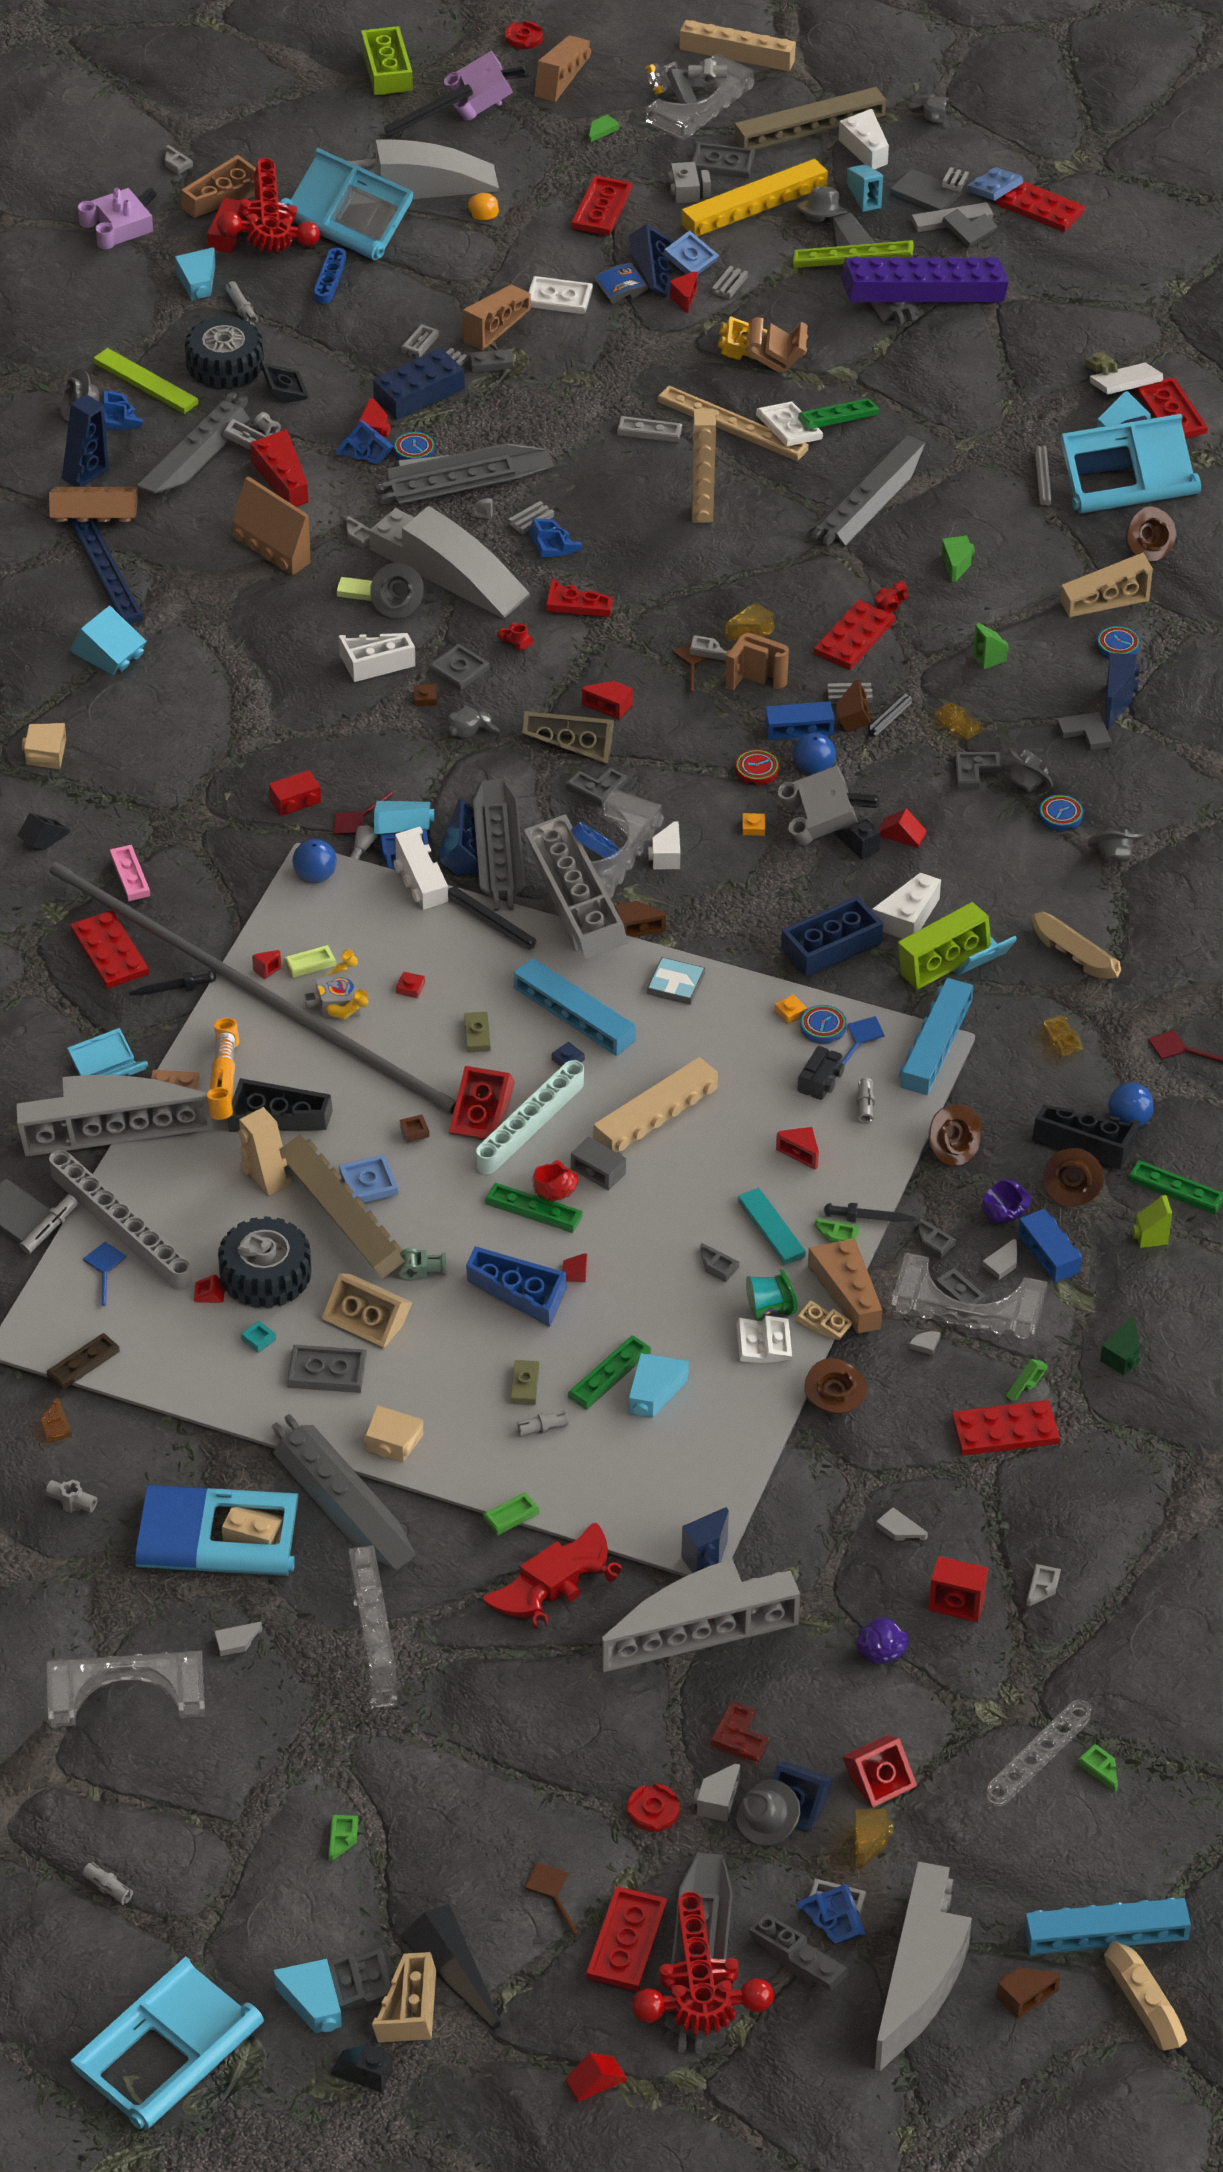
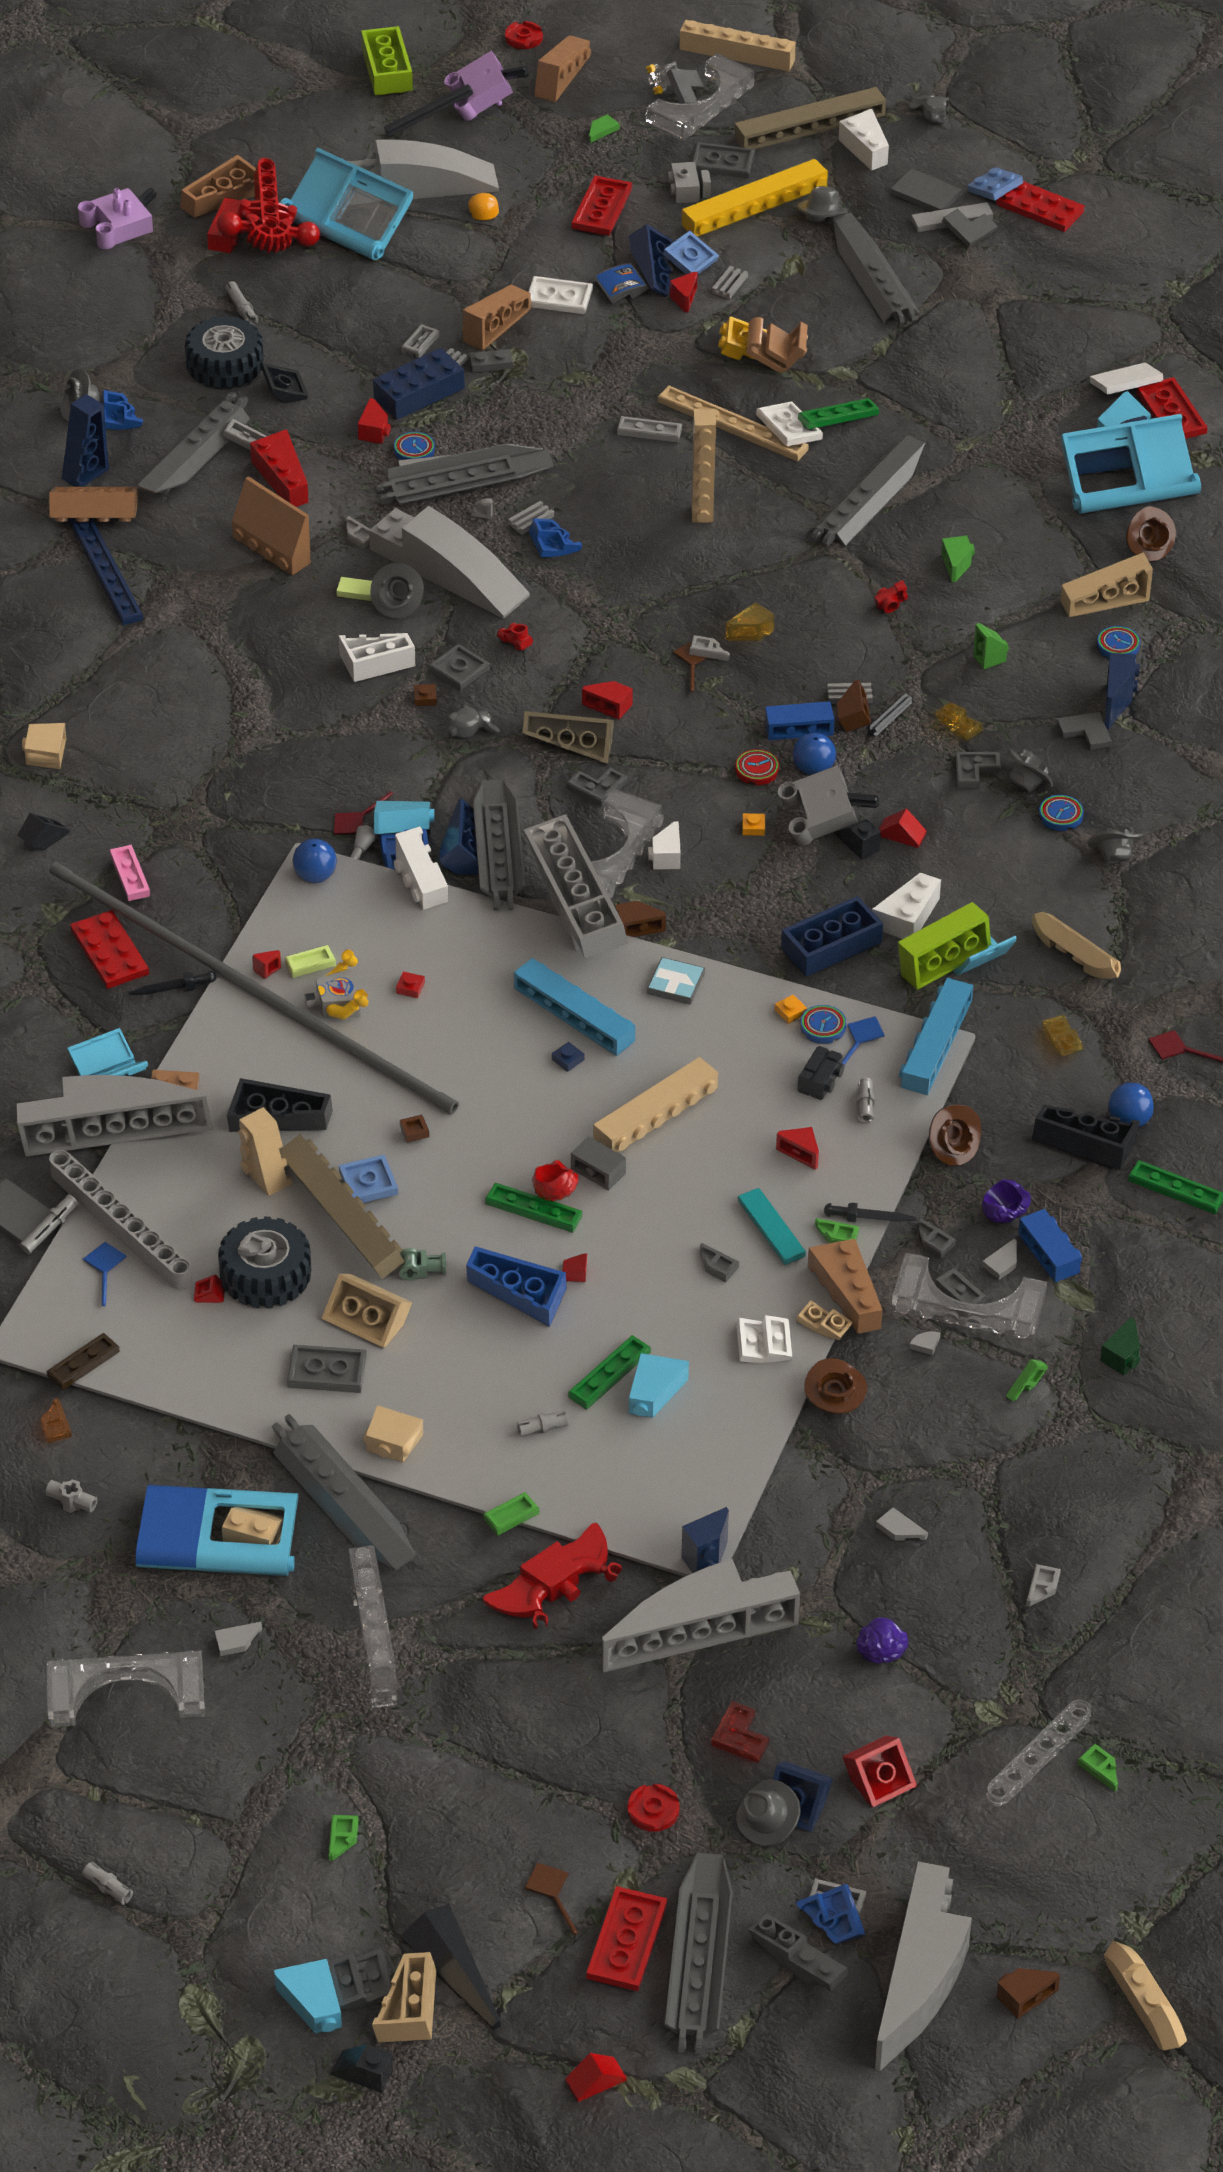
(108, 642): medium azure slope -> none
(145, 380): lime tile -> none
(177, 161): light grey tile -> none
(191, 2017): medium azure piece -> none
(197, 272): medium azure slope -> none
(223, 1069): light orange piece -> none
(258, 1336): teal tile -> none
(267, 424): light grey bush -> none
(295, 793): red brick -> none
(330, 275): blue beam -> none
(365, 444): blue slope -> none
(477, 1031): olive plate -> none
(481, 1102): red slope -> none
(491, 918): black axle -> none
(525, 1382): olive plate -> none
(530, 1117): light aqua beam -> none
(569, 600): red wing -> none
(594, 840): blue beam -> none
(708, 71): light grey axle -> none
(714, 1987): red piece -> none
(717, 1793): light grey slope -> none
(755, 659): medium nougat piece -> none
(771, 1295): hat -> none
(837, 255): lime tile -> none
(854, 634): red plate -> none
(865, 186): medium azure slope -> none
(871, 1834): clear yellow slope -> none
(924, 279): dark purple brick -> none
(956, 175): light grey tile -> none
(958, 1589): red brick -> none
(1005, 1427): red plate -> none
(1043, 475): light grey axle -> none
(1073, 1177): reddish brown hat -> none
(1099, 1925): dark azure brick -> none
(1101, 362): olive plate -> none
(1153, 1224): lime slope -> none

